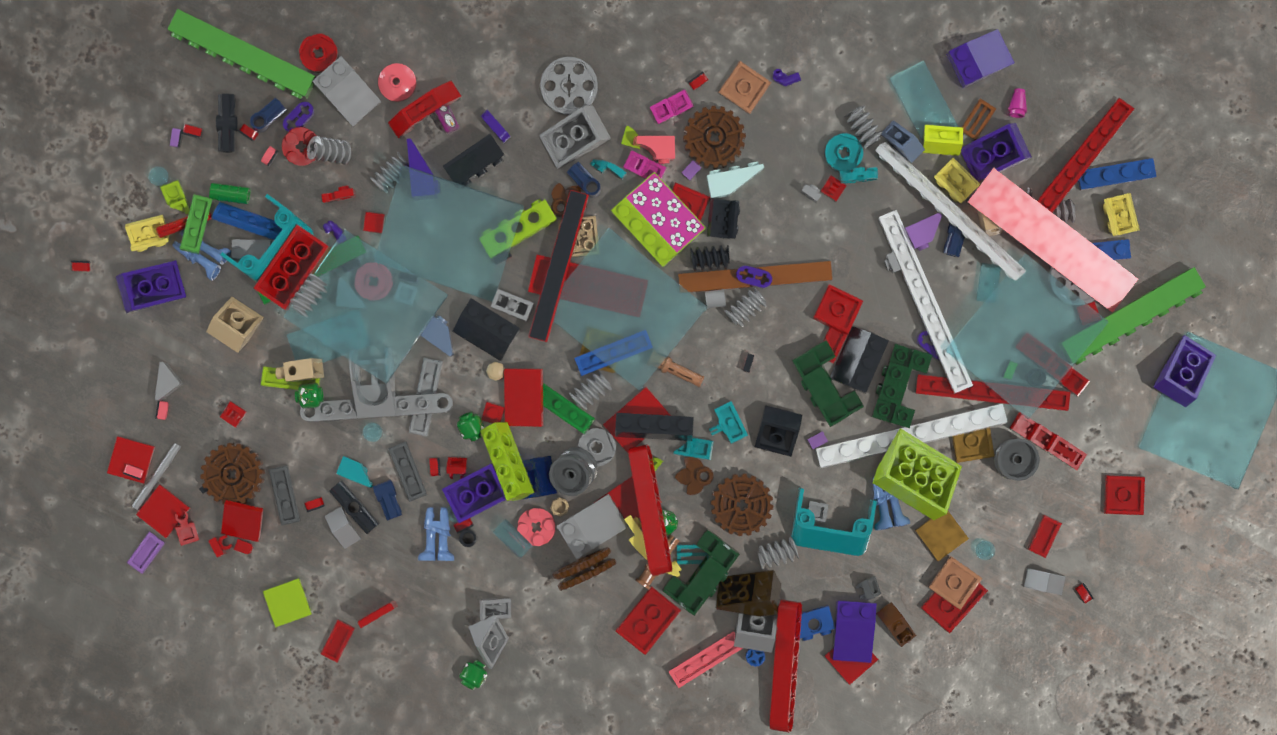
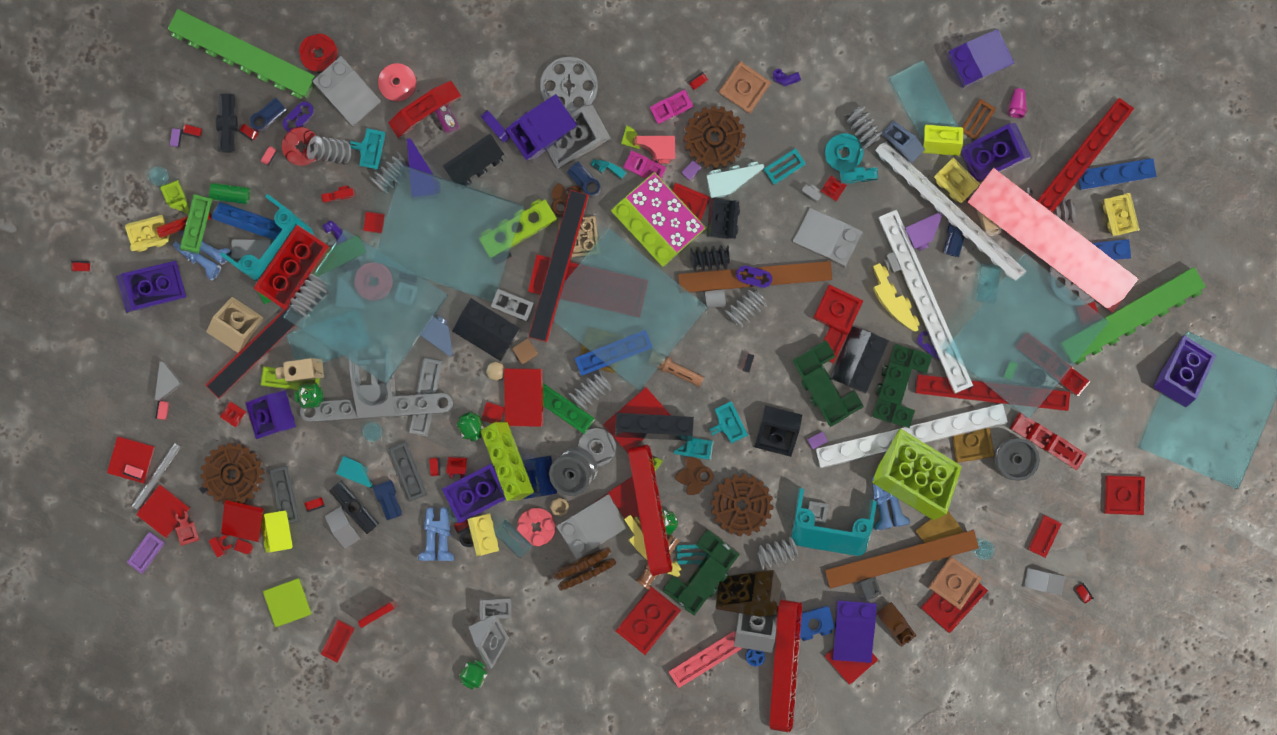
(250, 355): none -> black tile
(270, 414): none -> dark purple slope
(276, 532): none -> neon yellow panel
(370, 148): none -> teal plate
(483, 534): none -> light yellow bracket
(525, 351): none -> medium nougat tile
(541, 127): none -> dark purple slope
(771, 175): none -> teal tile
(827, 237): none -> light grey slope
(897, 307): none -> light yellow slope
(902, 559): none -> dark orange tile

